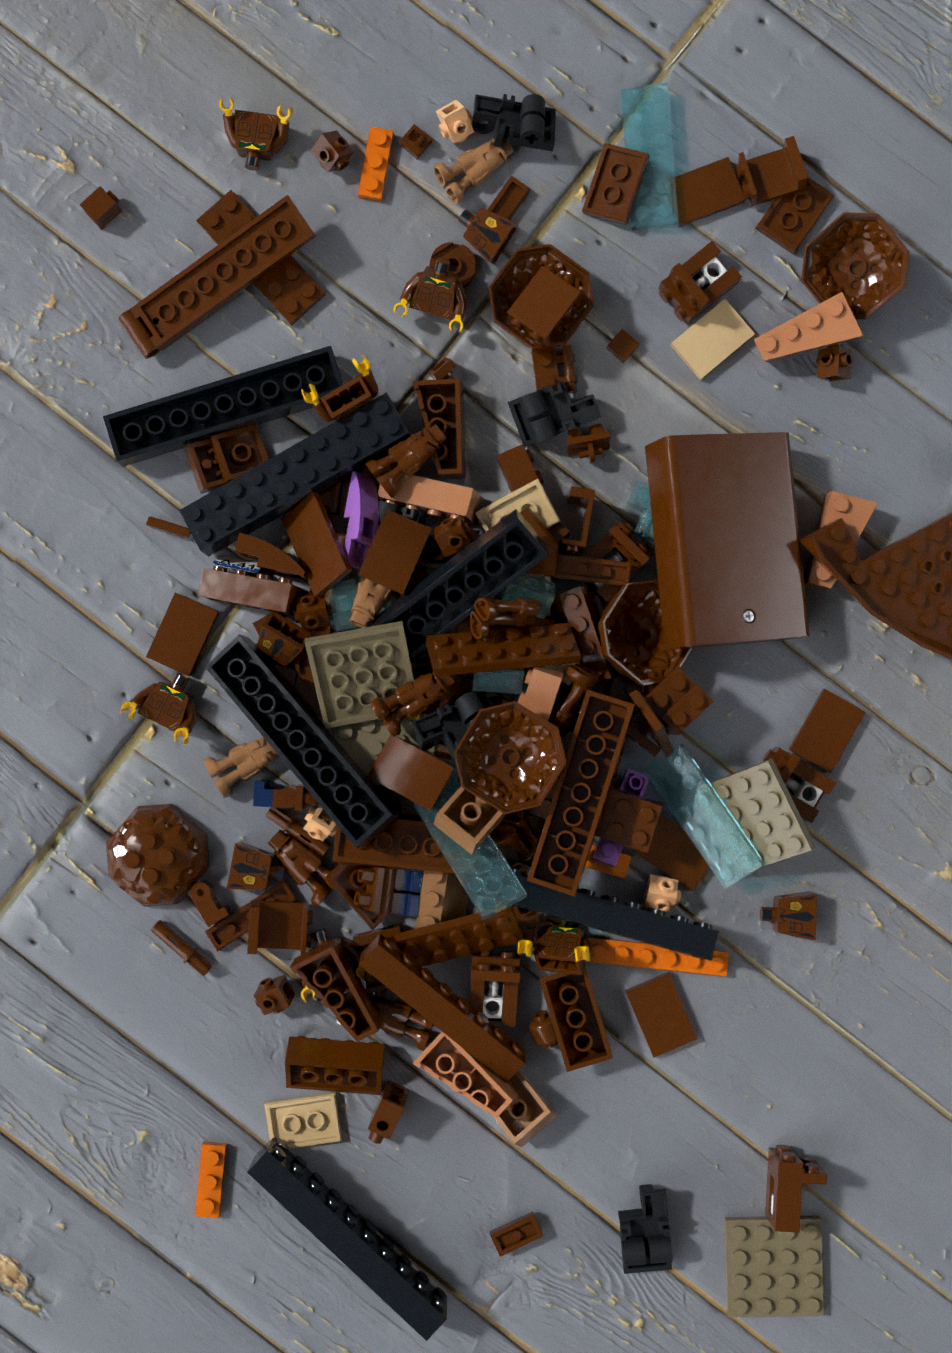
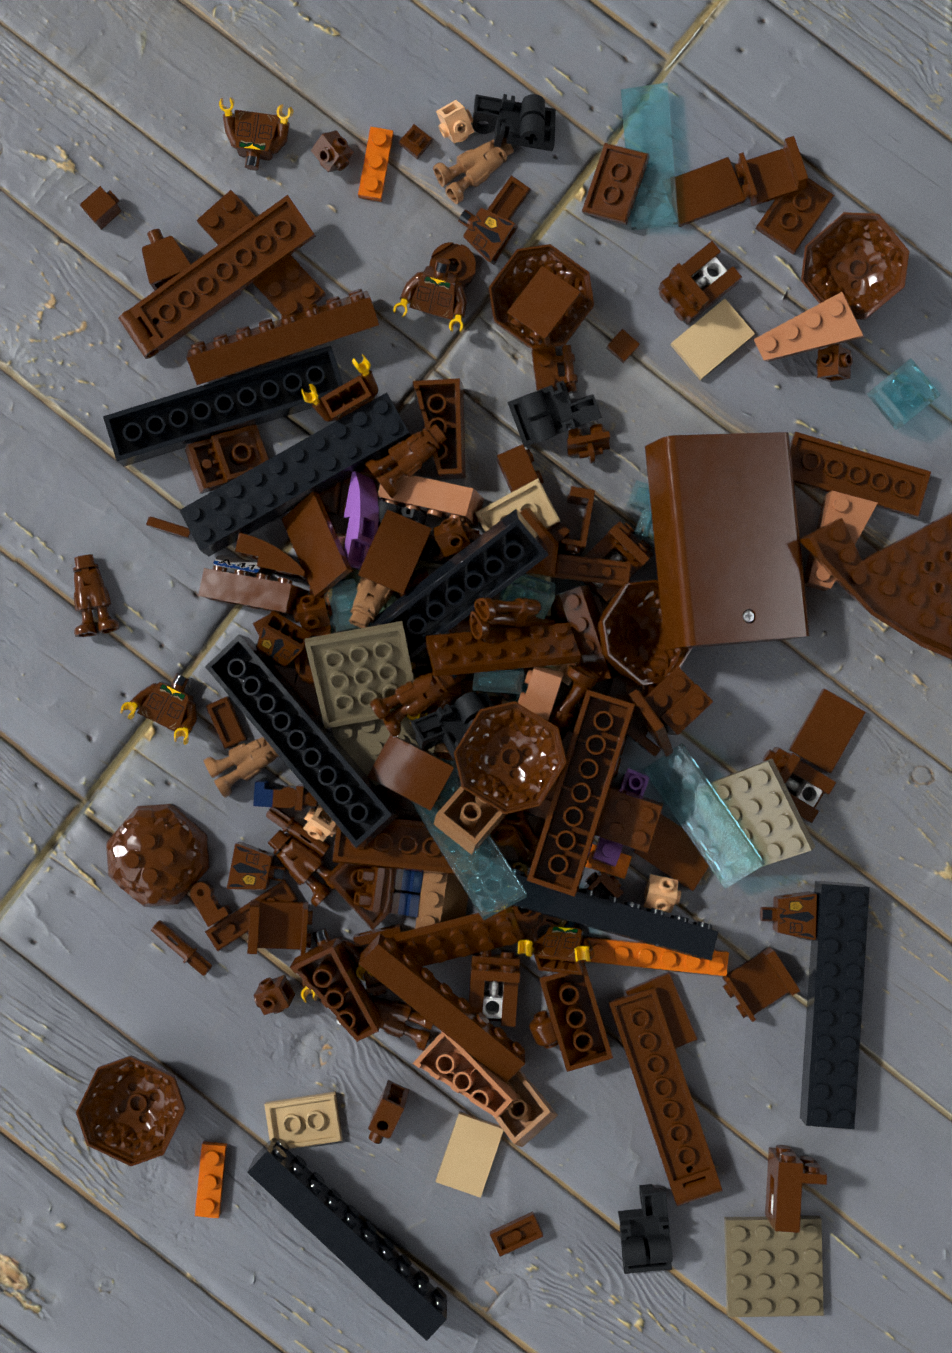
(91, 594): none -> reddish brown piece
(130, 1110): none -> reddish brown rock
(162, 258): none -> reddish brown torso
(182, 634): reddish brown tile -> none
(226, 722): none -> reddish brown tile
(281, 337): none -> reddish brown brick
(334, 1065): reddish brown slope -> none
(442, 370): reddish brown plate -> none
(469, 1154): none -> tan tile
(608, 884): none -> reddish brown bracket
(665, 1096): none -> reddish brown hinge
(759, 983): none -> reddish brown panel
(834, 1006): none -> black brick
(858, 474): none -> reddish brown plate
(903, 394): none -> clear light blue brick

